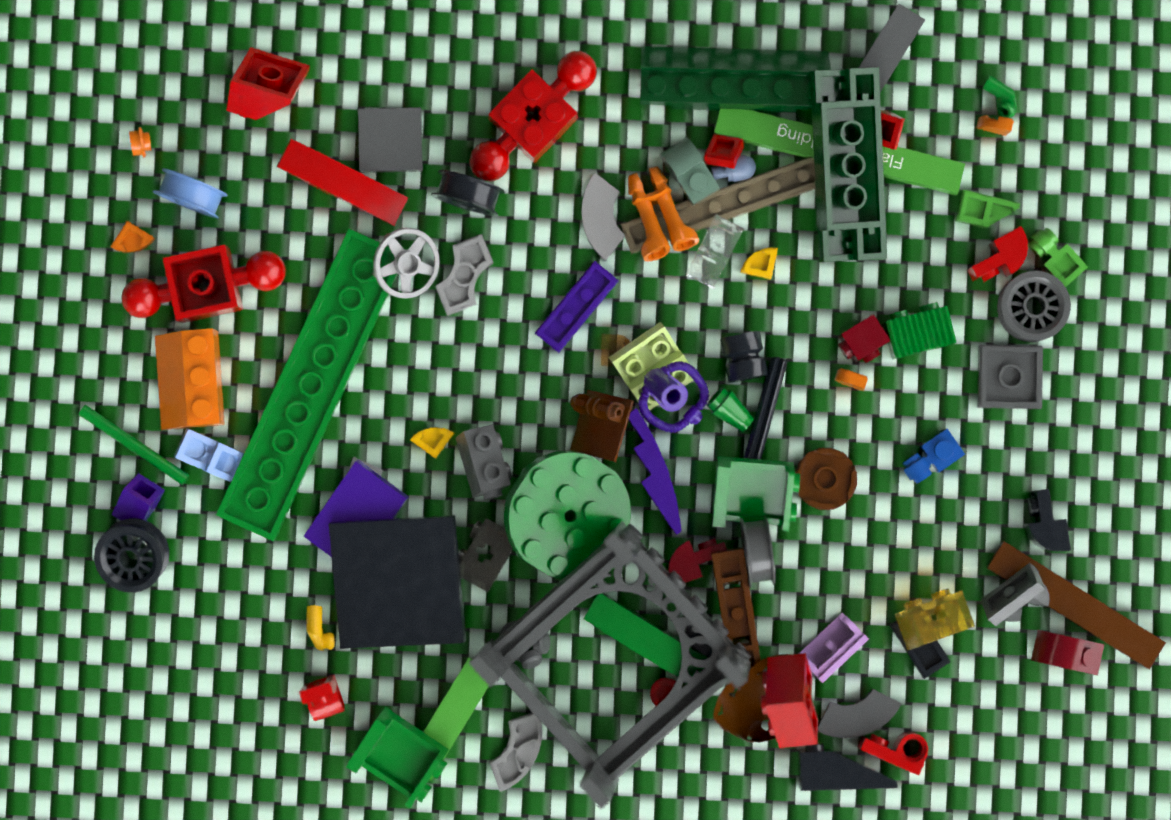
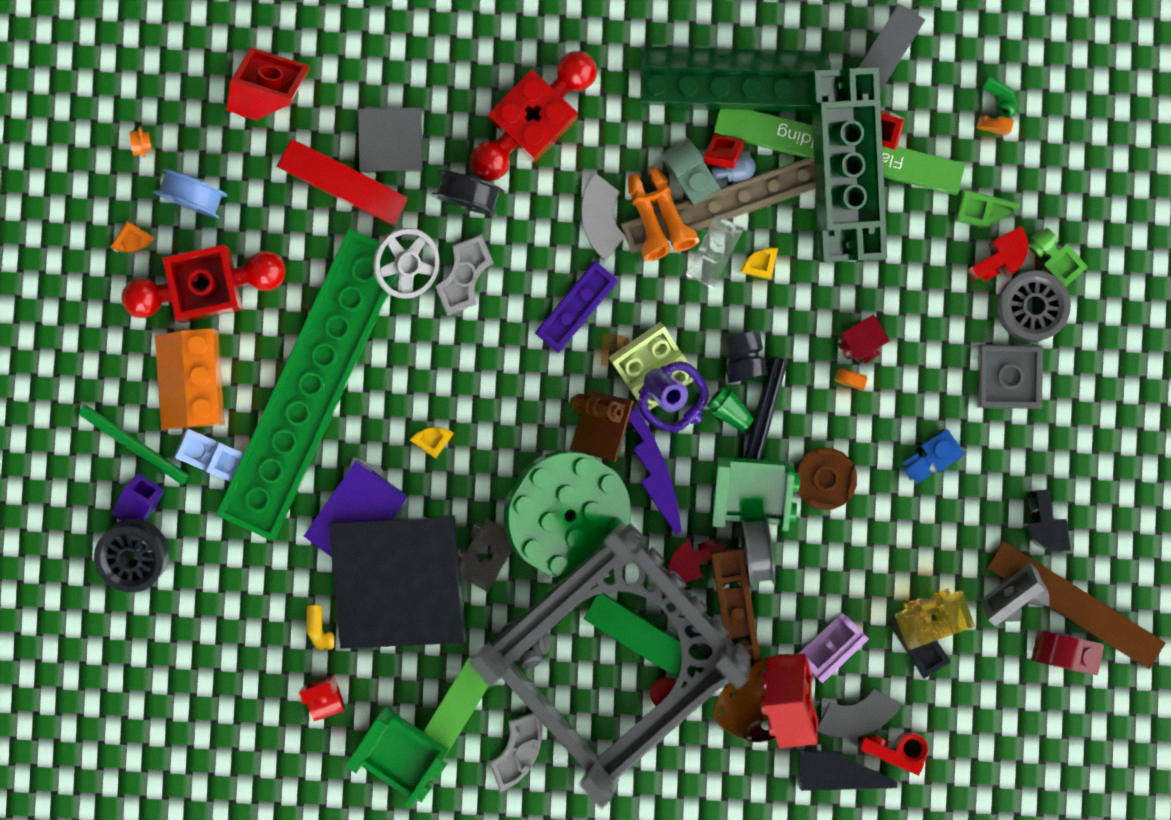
(484, 462): dark grey brick -> none
(919, 331): green brick -> none

